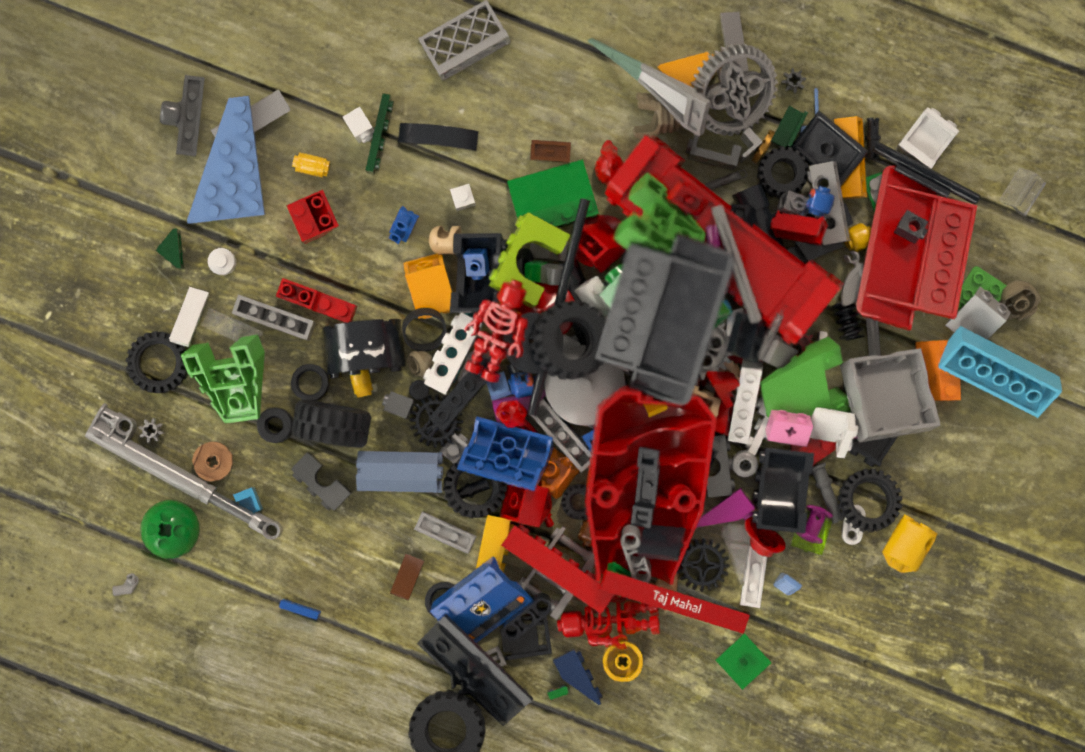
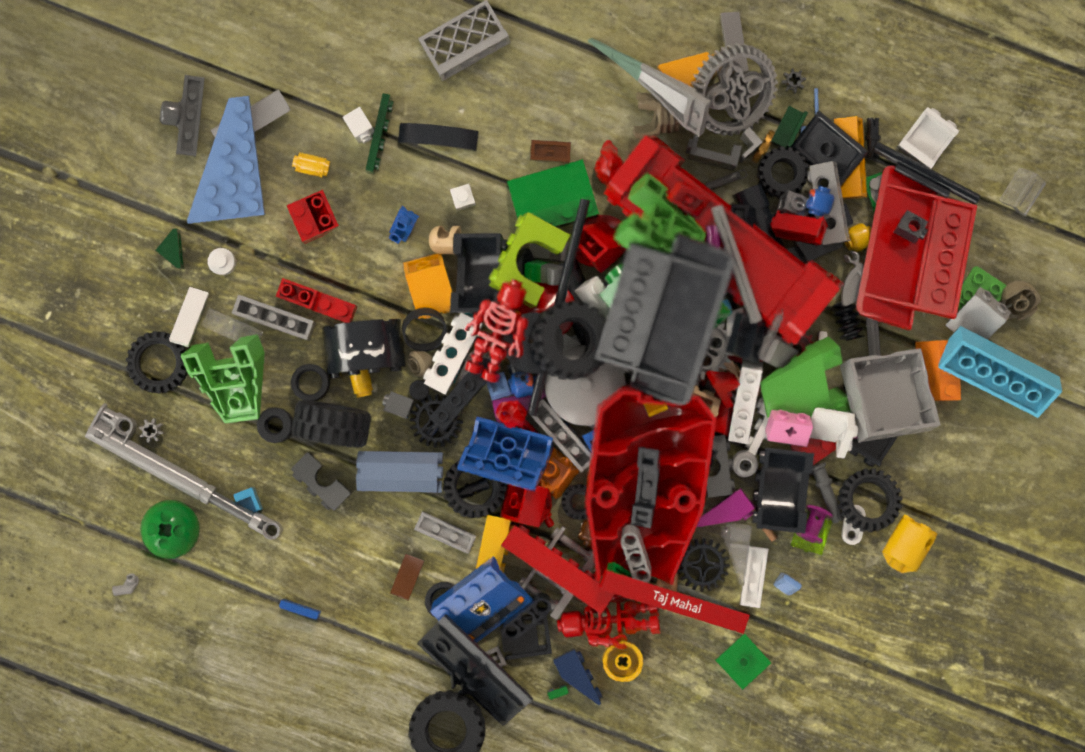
(202, 465): medium nougat plate -> none
(455, 449): light grey bracket -> none
(479, 257): blue brick -> none
(662, 542): black slope -> none
(764, 541): red piece -> none

